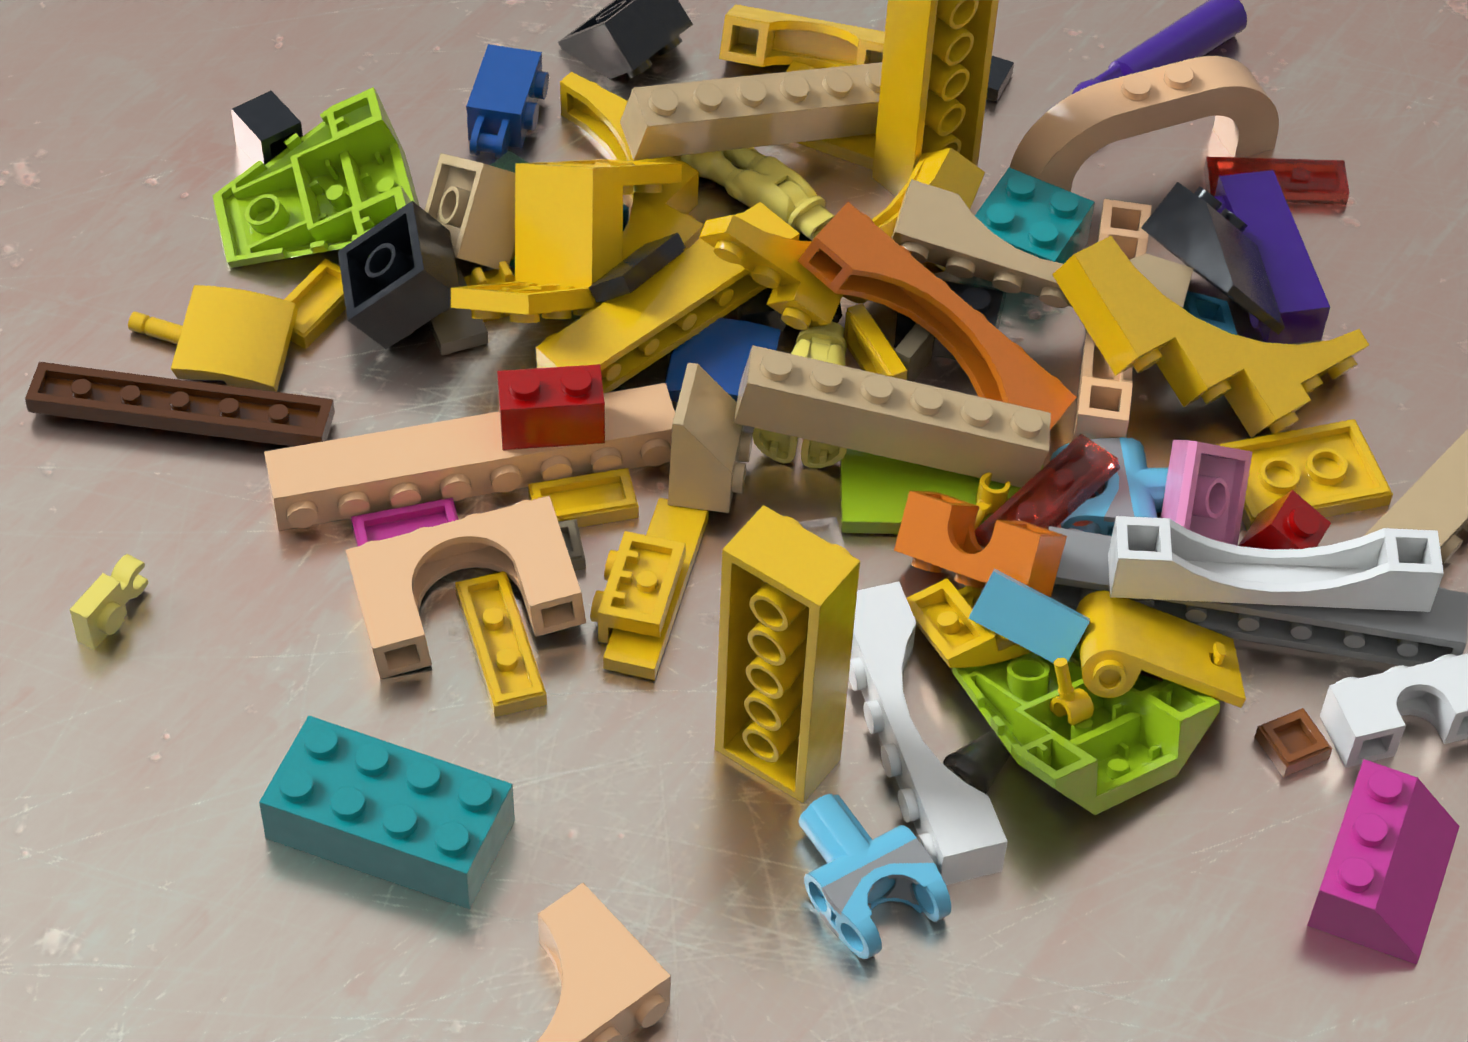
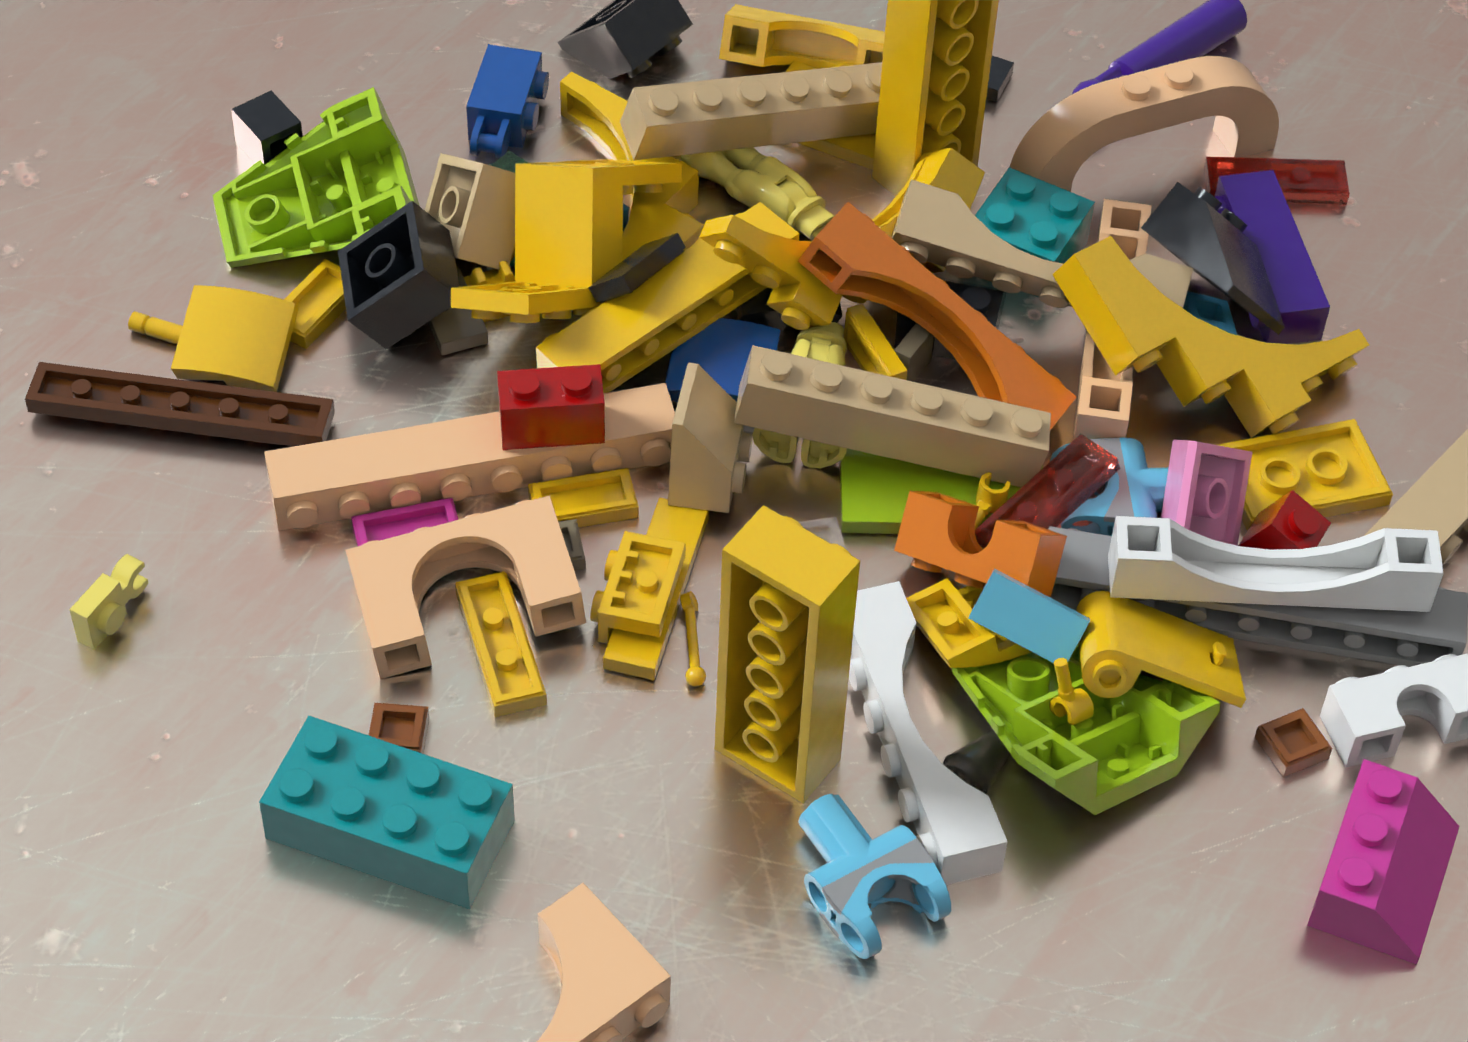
(400, 725): none -> dark orange tile
(695, 674): none -> yellow hinge

